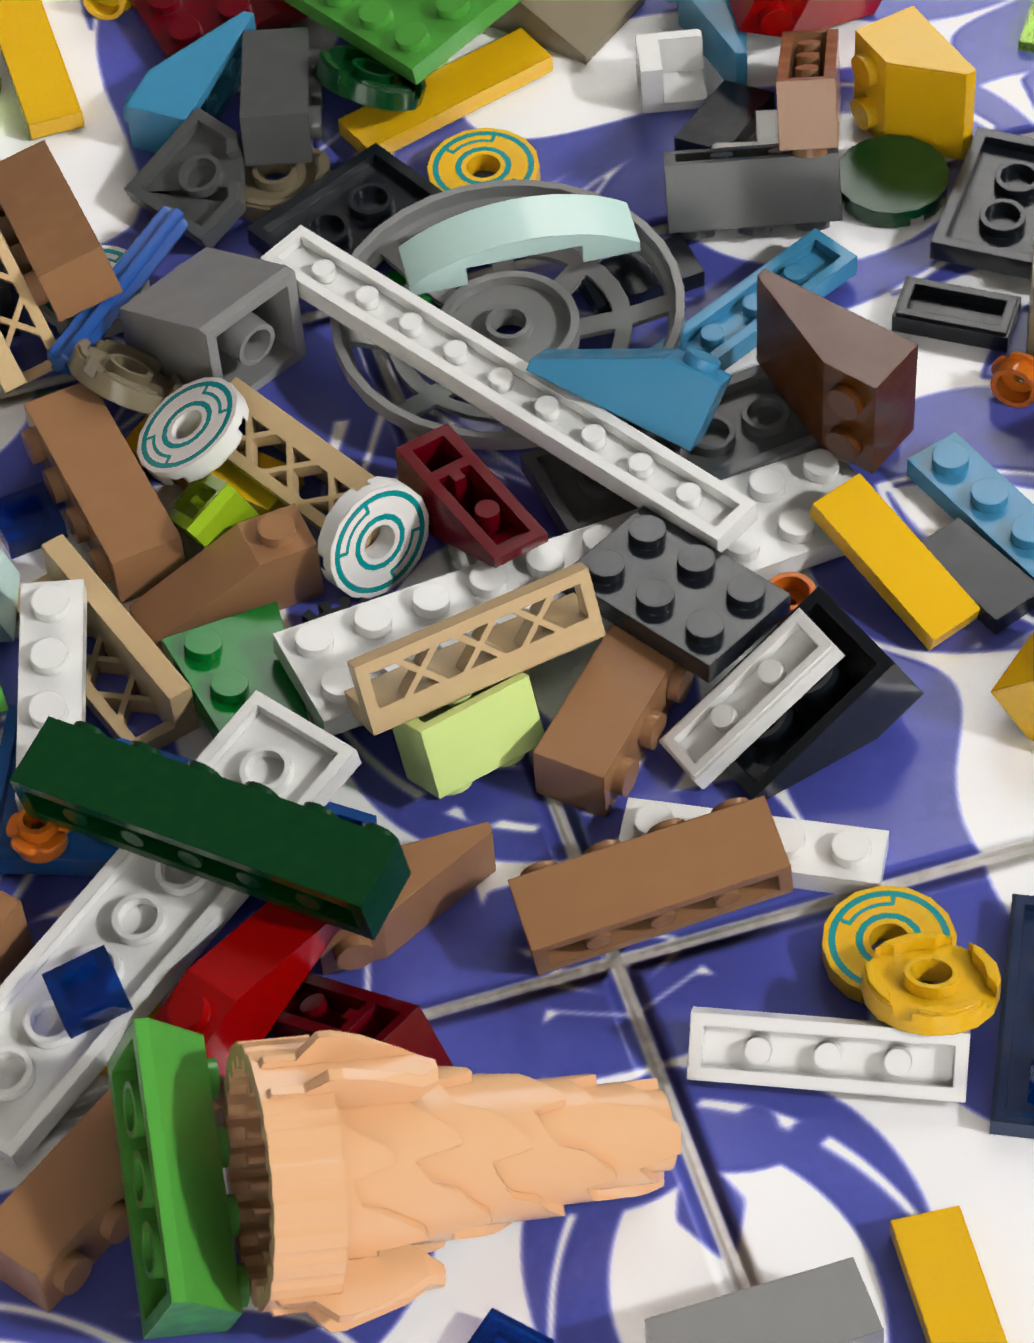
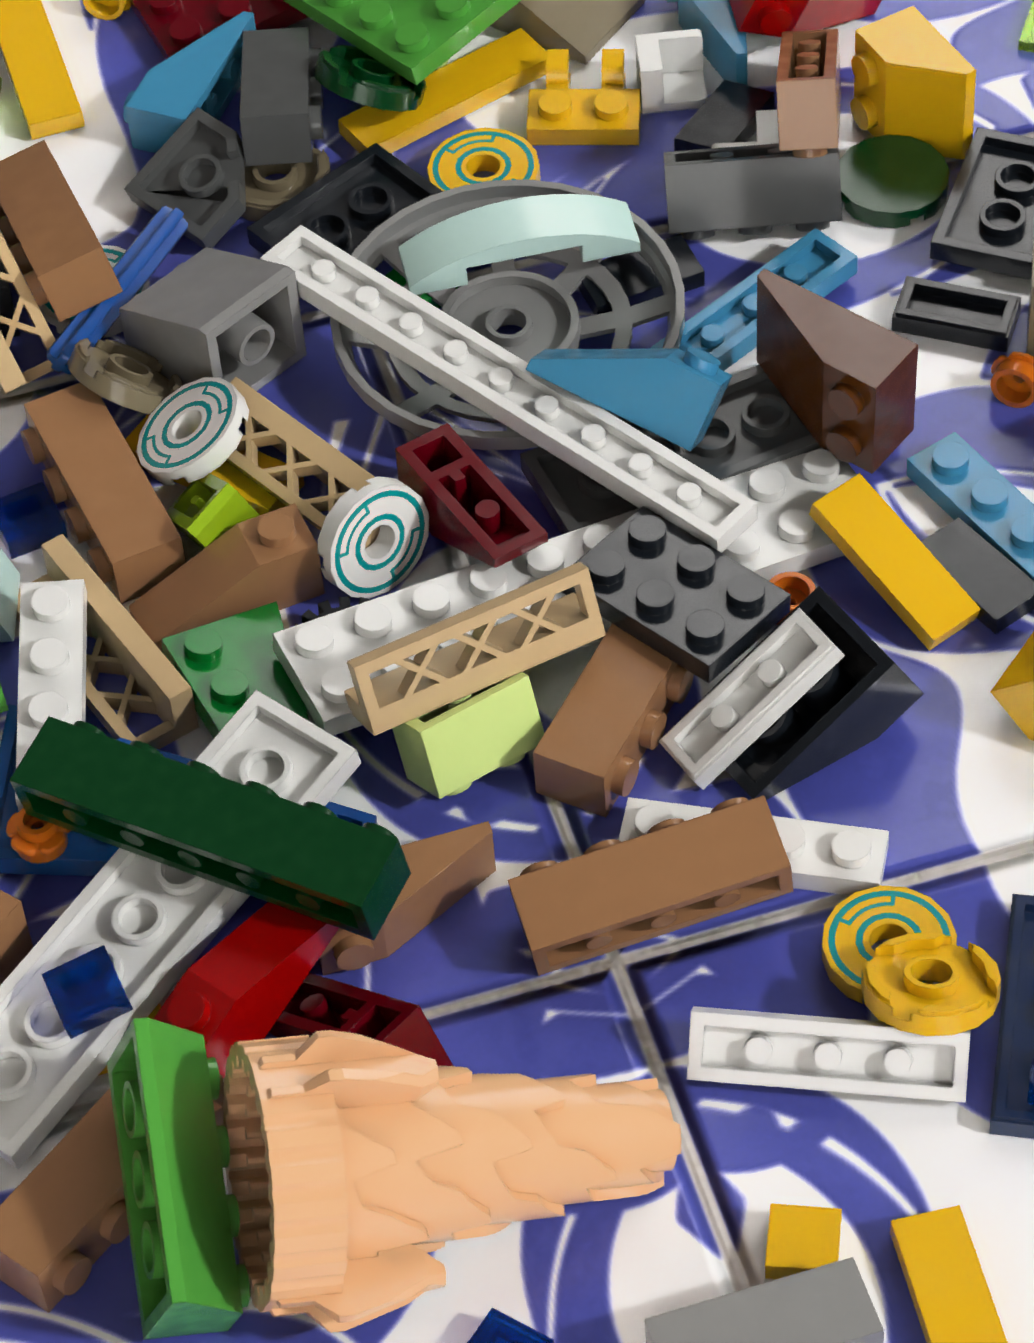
(584, 115): none -> yellow plate
(801, 1239): none -> yellow tile

